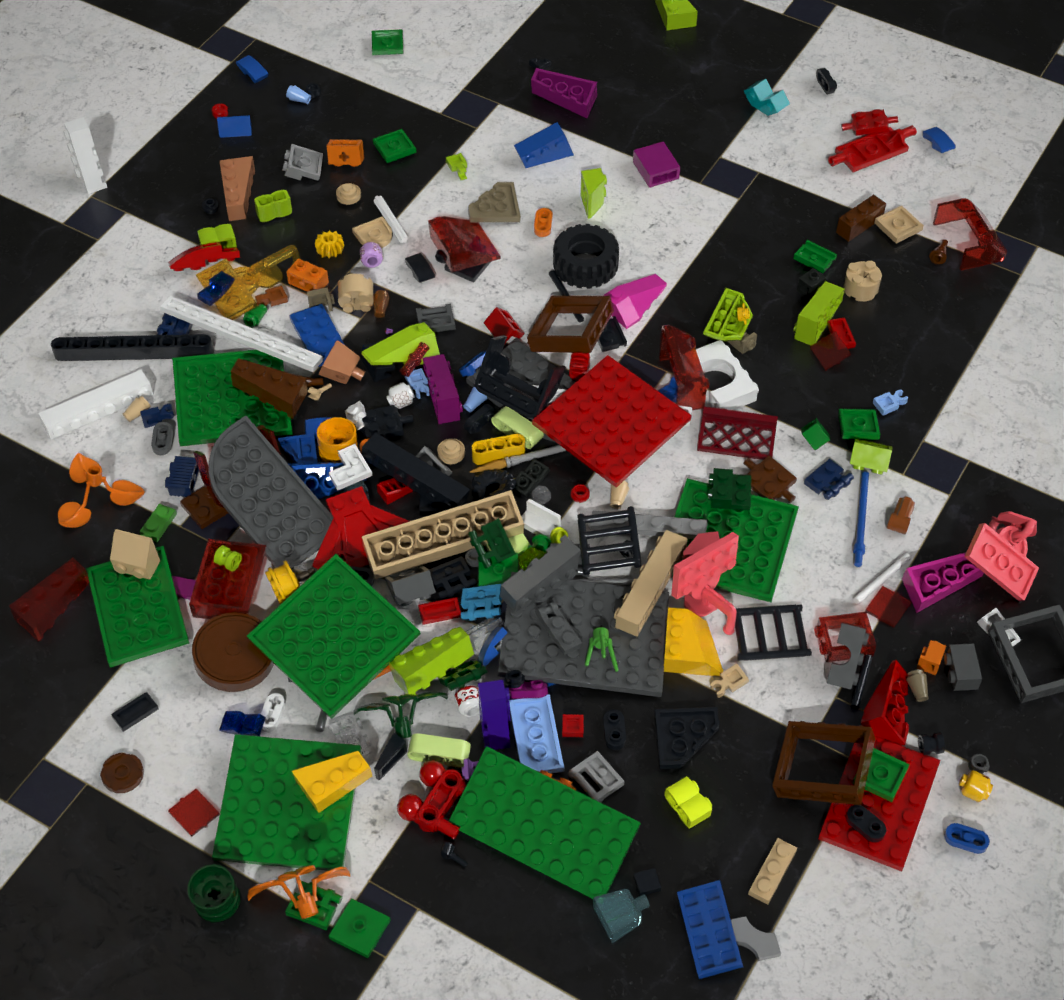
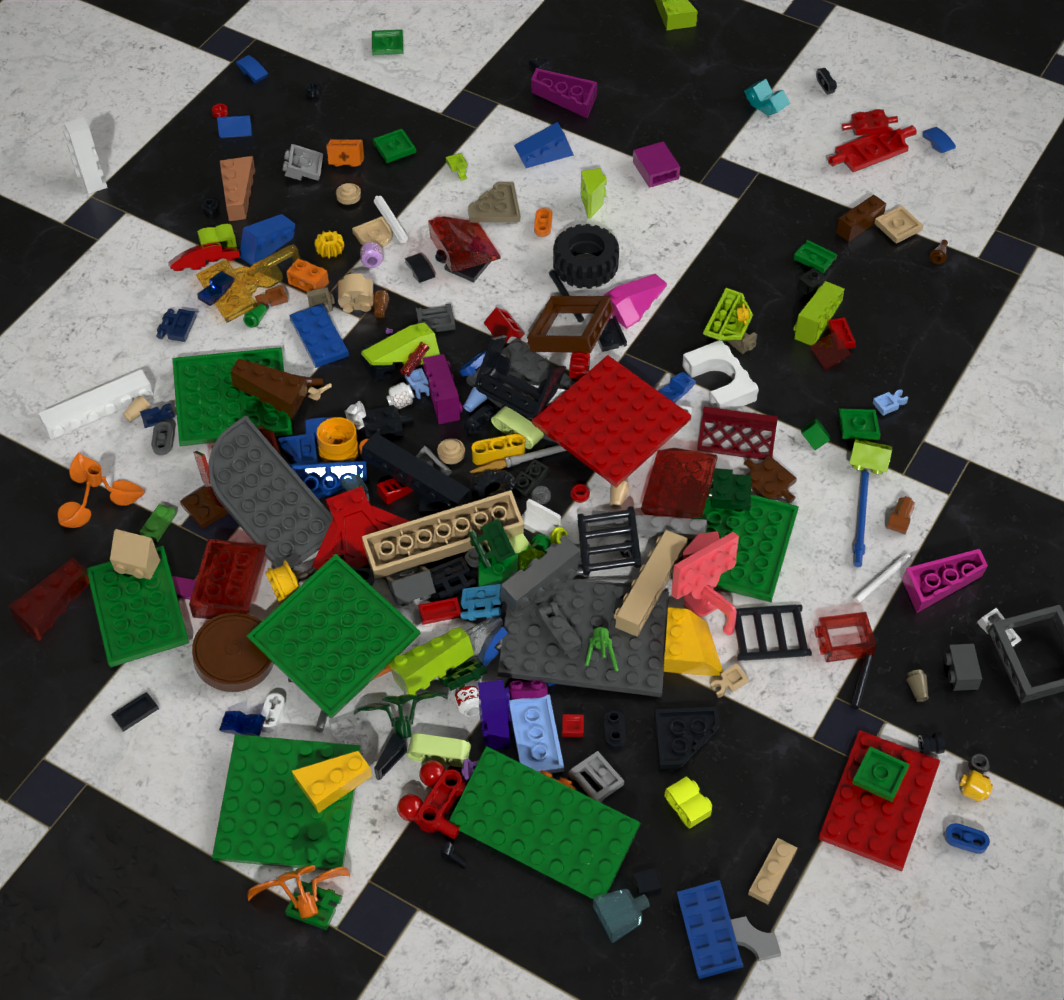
(122, 773): reddish brown tile -> none
(130, 347): black beam -> none
(182, 476): dark blue brick -> none
(193, 812): clear red piece -> none
(207, 883): dark green wheel -> none
(229, 559): lime wheel -> none
(242, 334): white plate -> none
(265, 238): none -> blue wedge
(273, 205): lime brick -> none
(296, 94): light blue cone -> none
(341, 364): nougat torso -> none
(354, 468): white plate -> none
(359, 928): green plate -> none
(514, 679): black plate -> none
(679, 483): none -> clear red slope
(680, 350): clear red windscreen -> none
(823, 791): reddish brown window -> none
(826, 475): dark blue plate -> none
(844, 674): dark grey arch -> none
(862, 280): tan brick -> none
(865, 823): black plate -> none
(887, 706): red wedge -> none
(888, 606): clear red piece -> none
(931, 657): orange brick -> none
(990, 246): clear red windscreen -> none
(1004, 552): coral plate -> none

